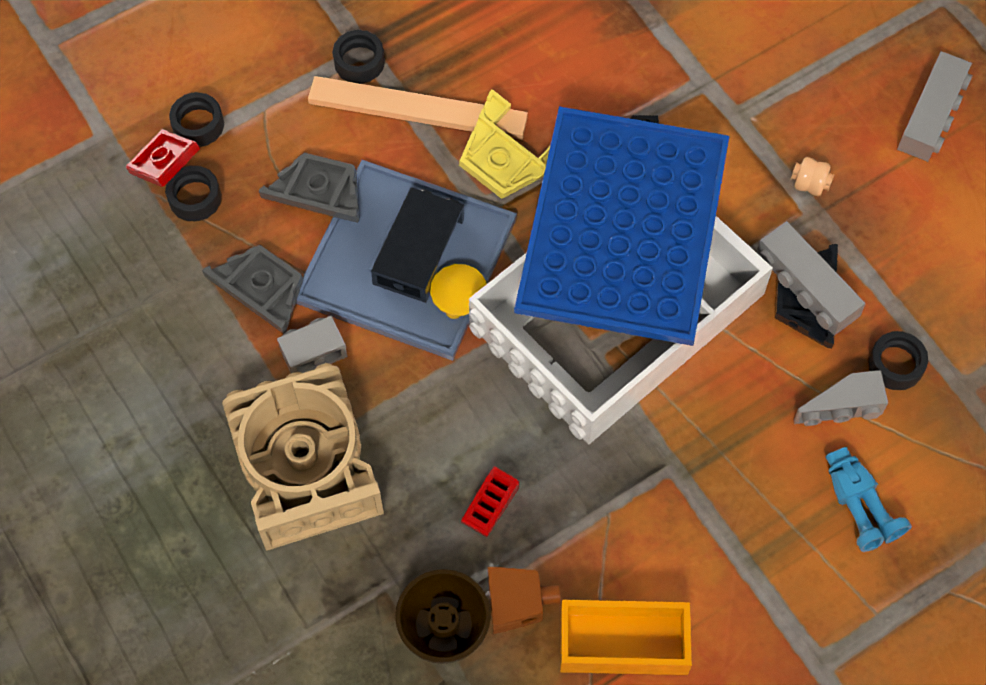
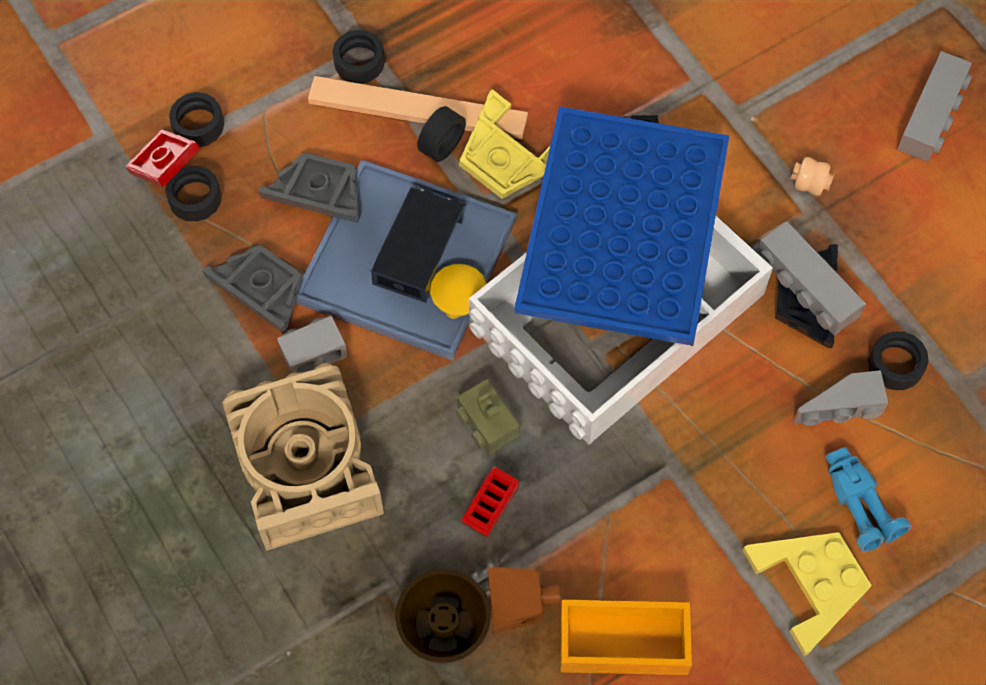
(441, 134): none -> black tyre
(487, 417): none -> olive brick
(824, 573): none -> light yellow wing

